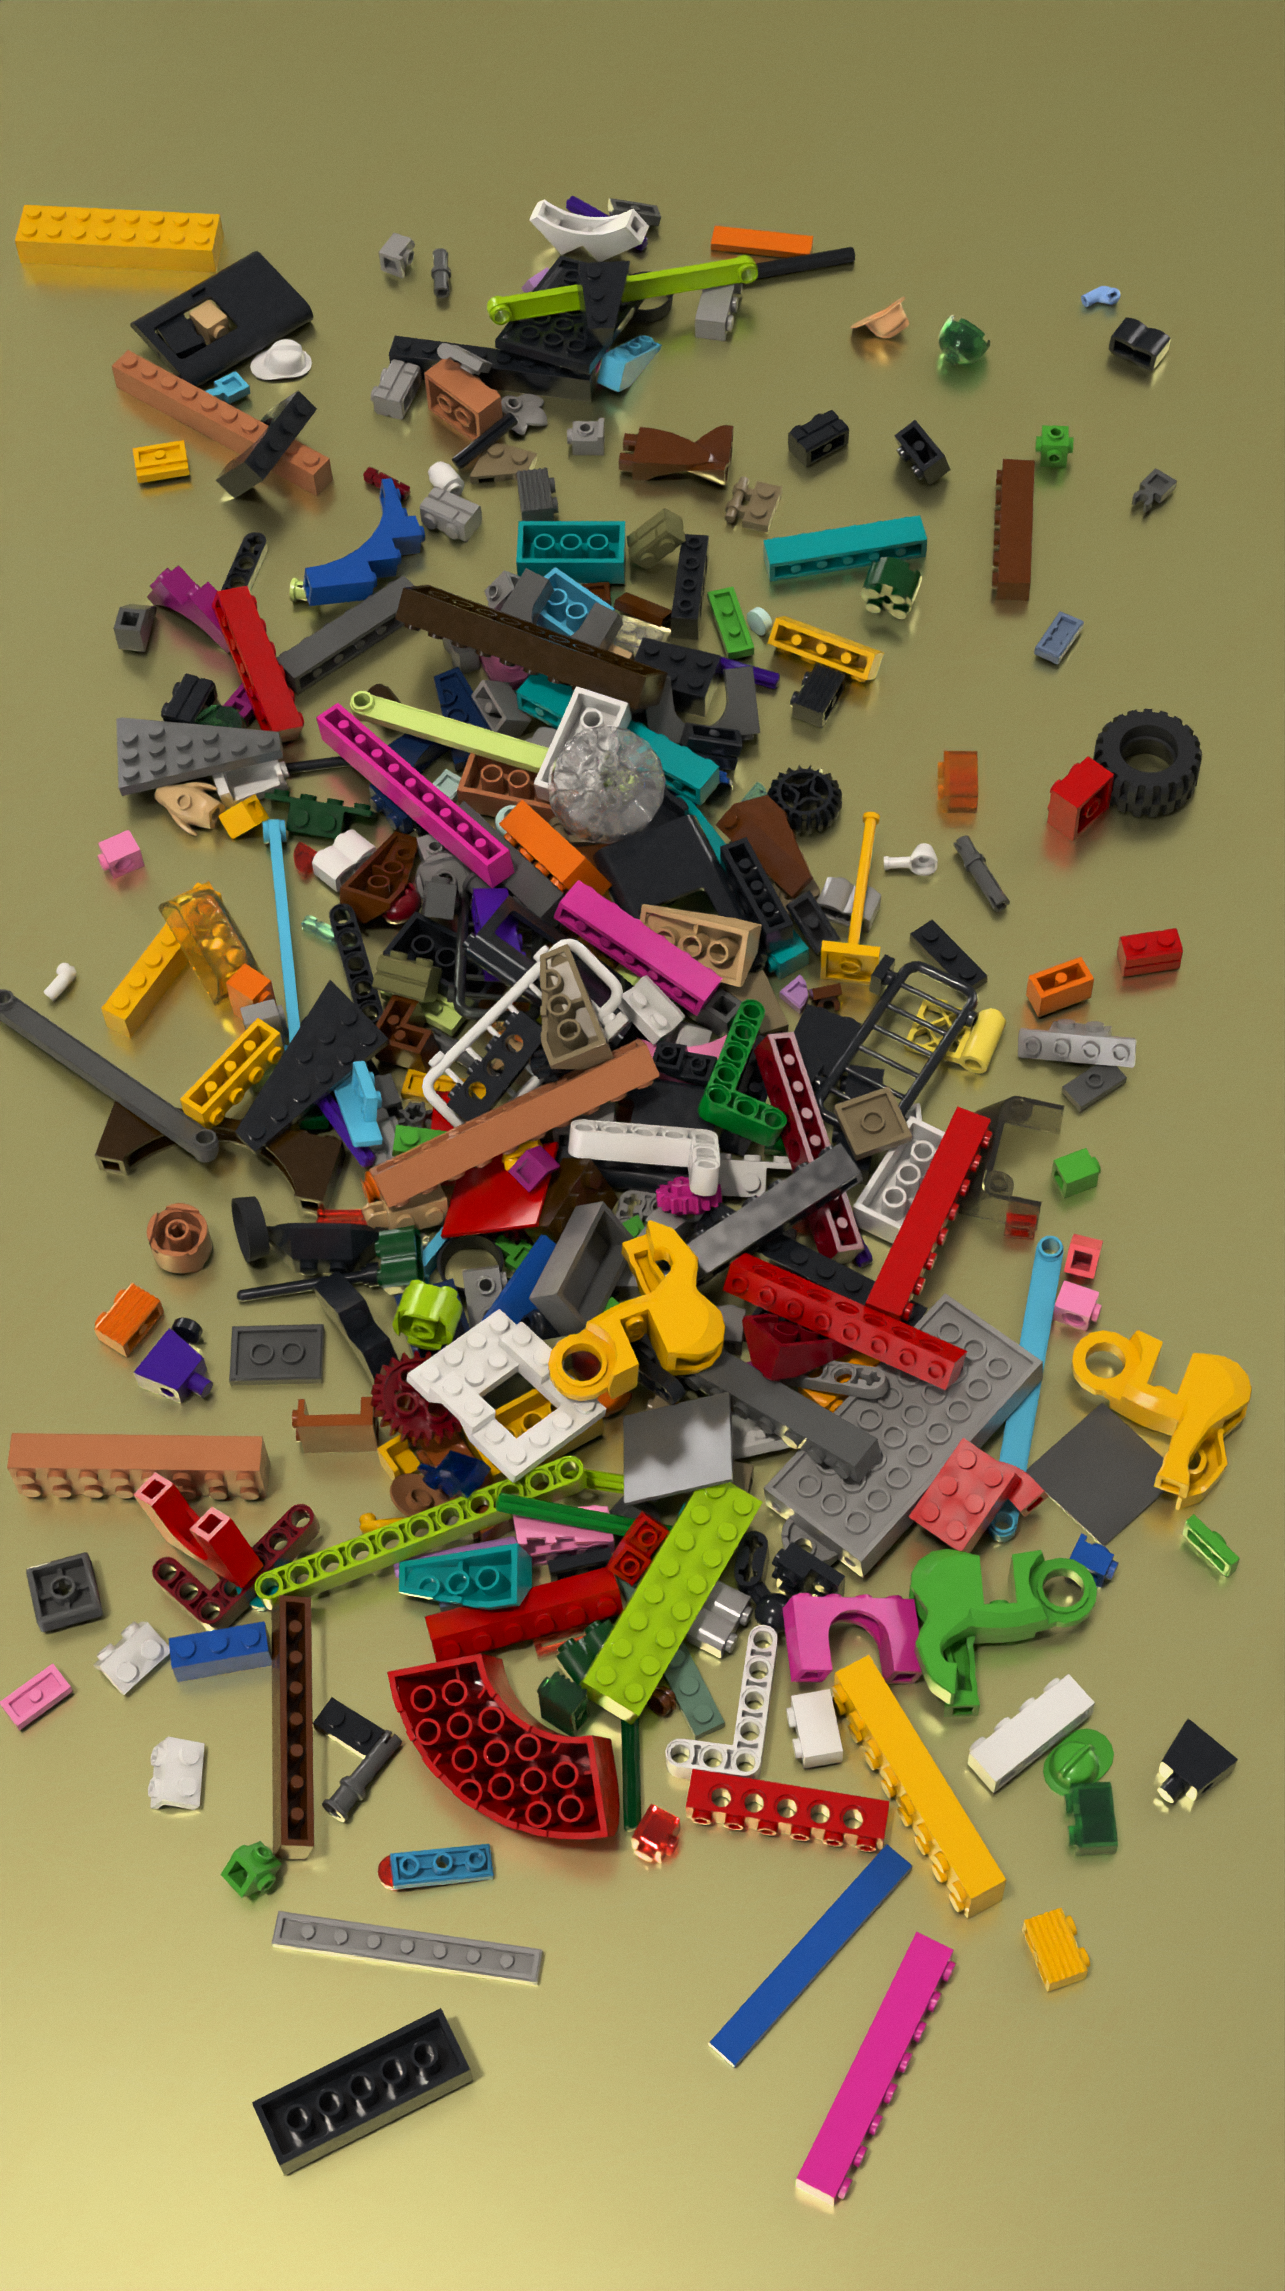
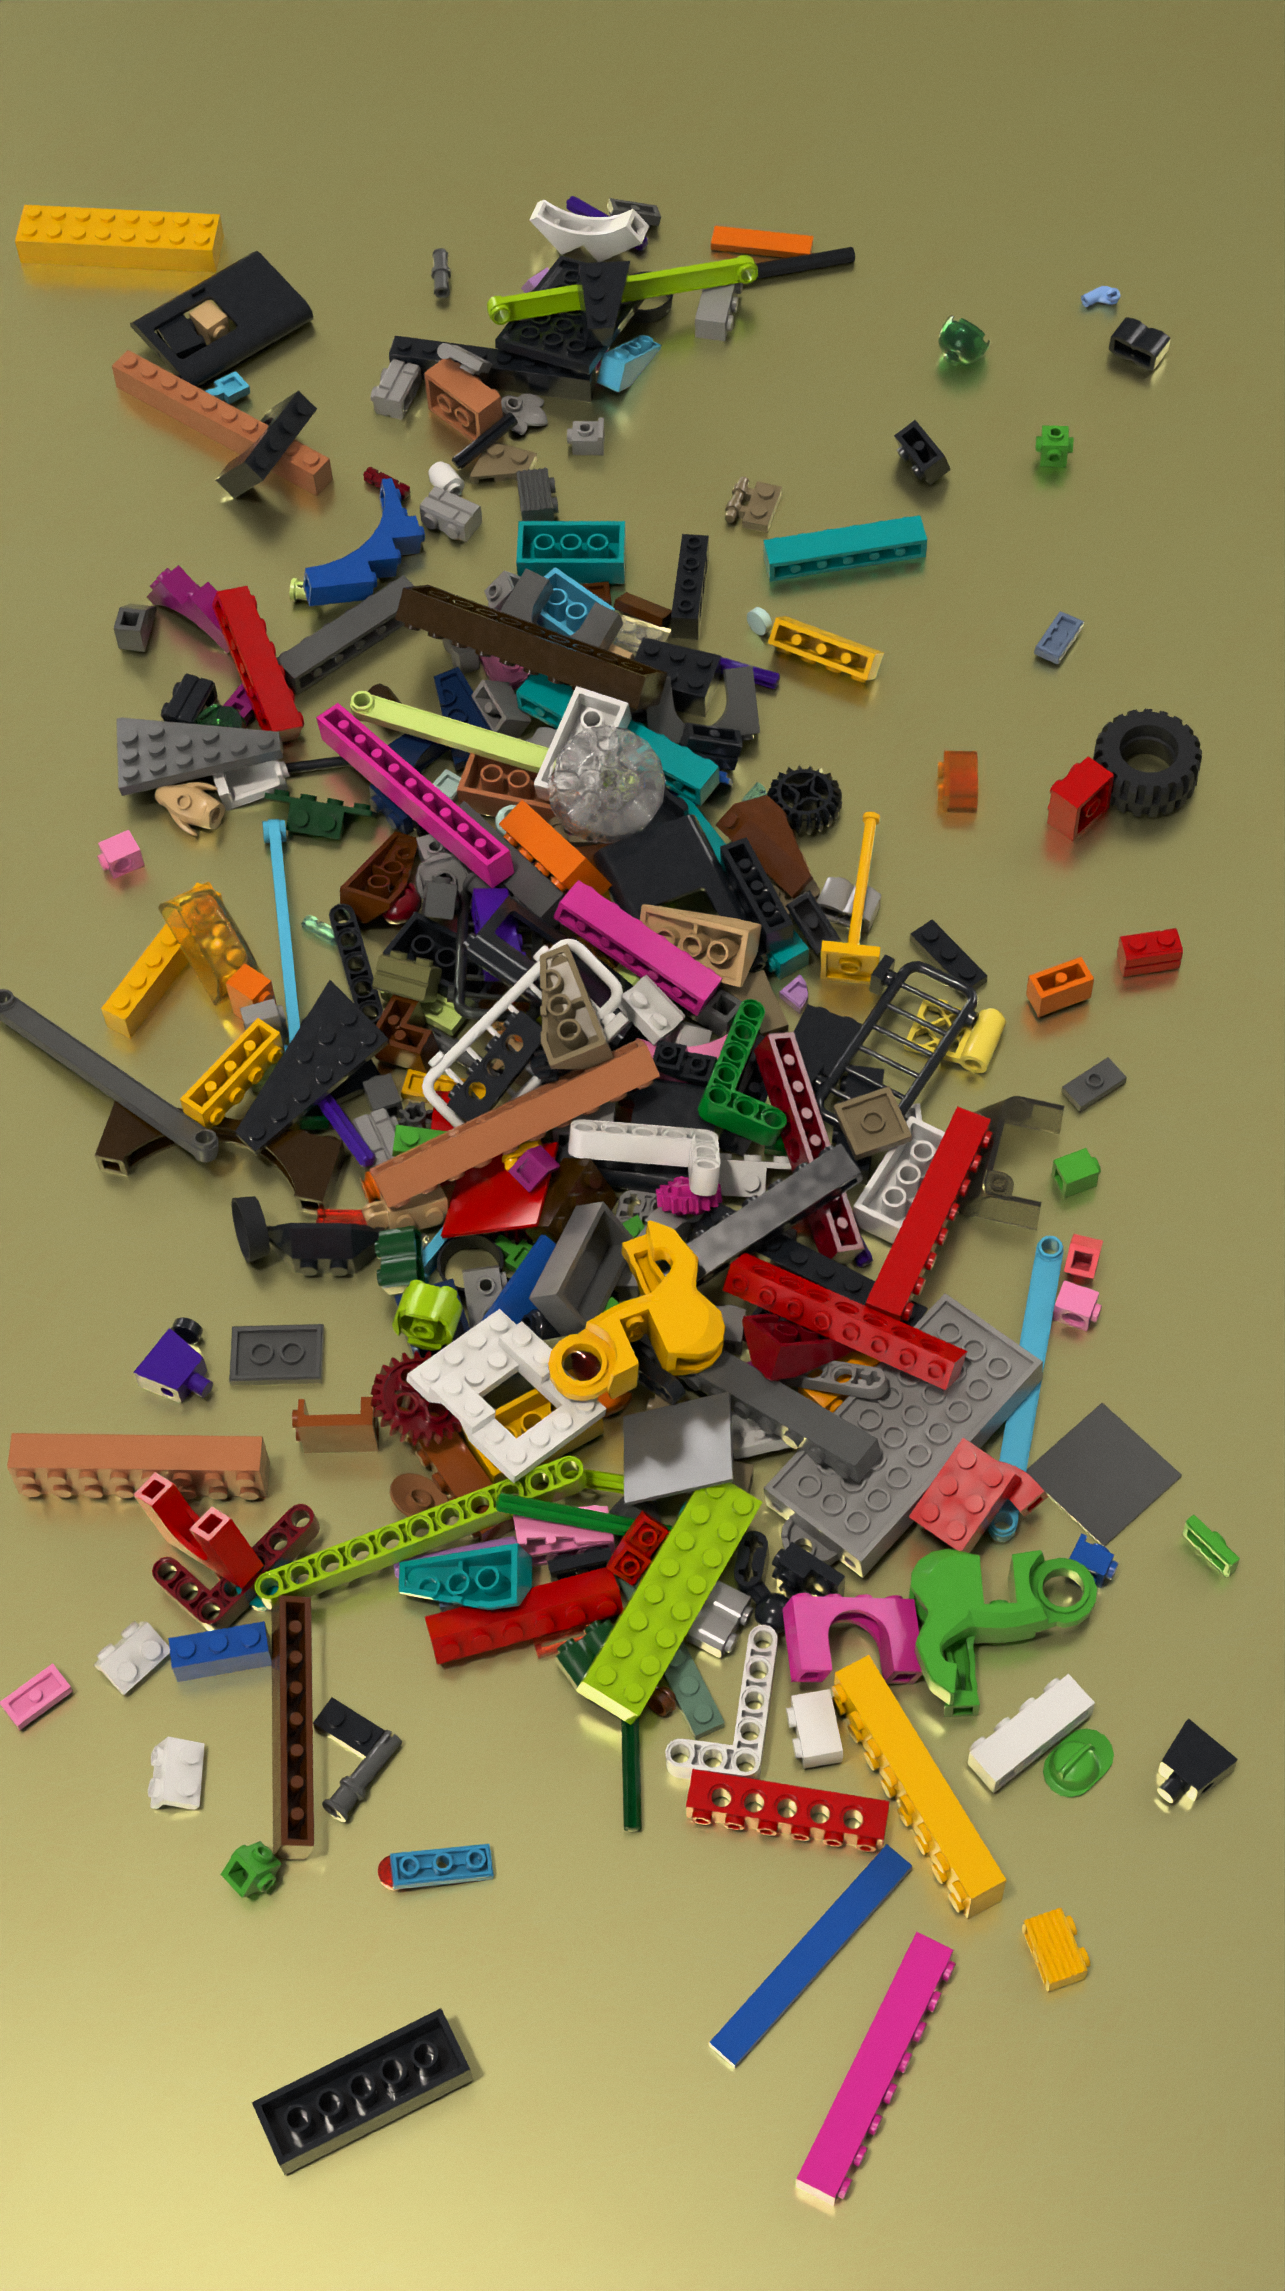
(46, 1590): dark grey brick -> none
(65, 976): white arm -> none
(128, 1319): orange brick -> none
(161, 461): yellow plate -> none
(179, 1238): nougat brick -> none
(243, 816): yellow panel -> none
(245, 554): black beam -> none
(281, 361): white piece -> none
(303, 859): clear red tile -> none
(342, 859): white brick -> none
(355, 1321): black arch -> none
(359, 1106): medium azure bracket -> none
(367, 1275): black piece -> none
(369, 1523): yellow arm -> none
(396, 254): light grey brick -> none
(397, 1458): yellow panel -> none
(407, 1948): light grey tile -> none
(455, 1474): clear blue bracket -> none
(501, 1756): red brick -> none
(563, 1703): clear green brick -> none
(656, 538): olive brick -> none
(656, 1835): clear red brick -> none
(665, 453): reddish brown hips -> none
(730, 623): bright green plate -> none
(818, 437): black brick -> none
(818, 695): black brick -> none
(826, 993): reddish brown tile -> none
(887, 321): light nougat piece -> none
(891, 587): dark green brick -> none
(921, 862): white bar -> none
(976, 865): dark grey pin -> none
(1015, 530): reddish brown brick -> none
(1020, 1226): clear red tile -> none
(1077, 1043): light grey bracket -> none
(1092, 1818): clear green brick -> none
(1154, 487): dark grey plate -> none
(1197, 1417): yellow animal -> none

